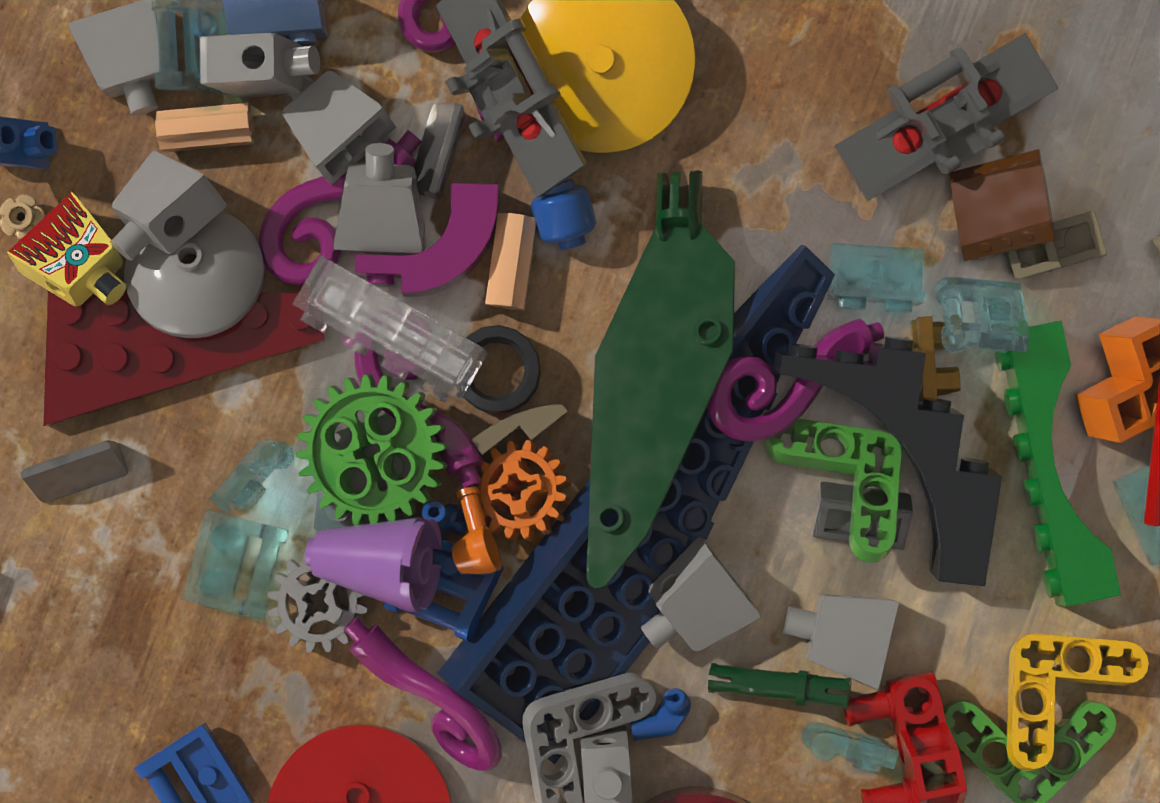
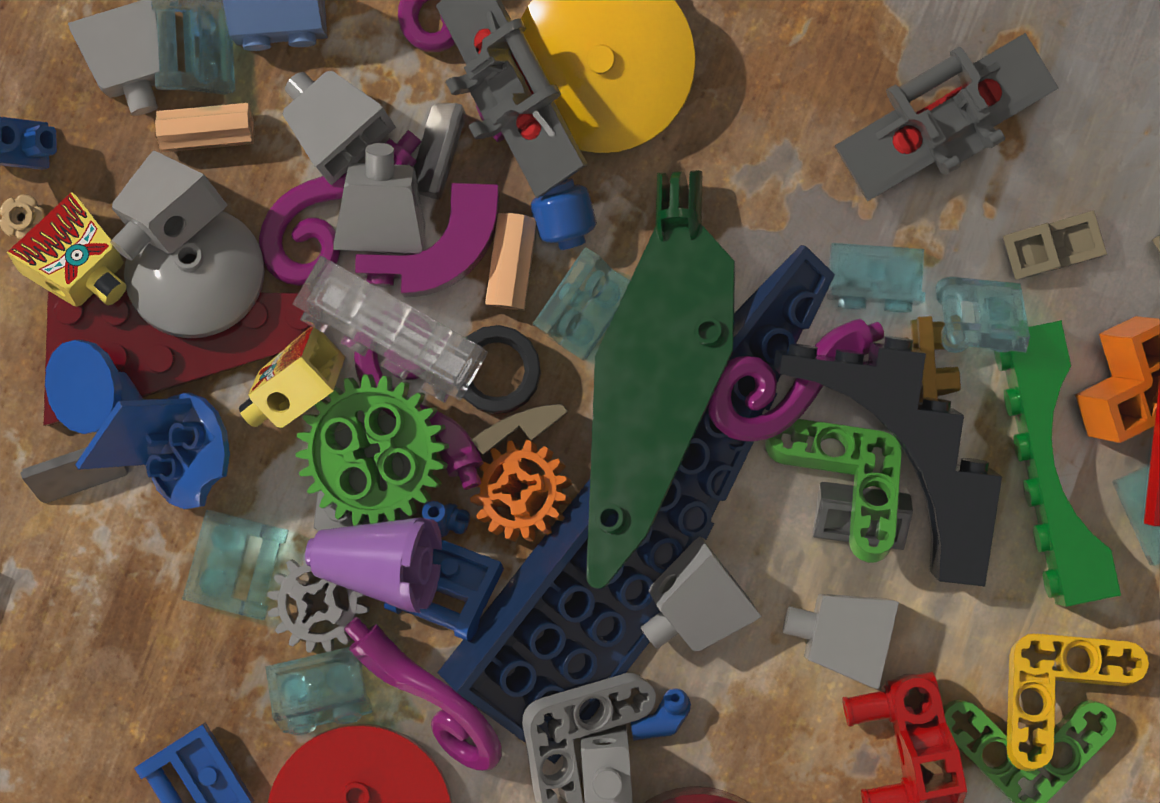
(174, 437): none -> blue piece
(244, 484): clear light blue plate -> none
(255, 64): light grey torso -> none
(294, 380): none -> light yellow torso
(317, 691): none -> clear light blue bracket
(477, 549): orange bar -> none
(582, 305): none -> clear light blue bracket
(779, 685): dark green pin -> none
(862, 750): clear light blue plate -> none
(1002, 206): reddish brown slope -> none

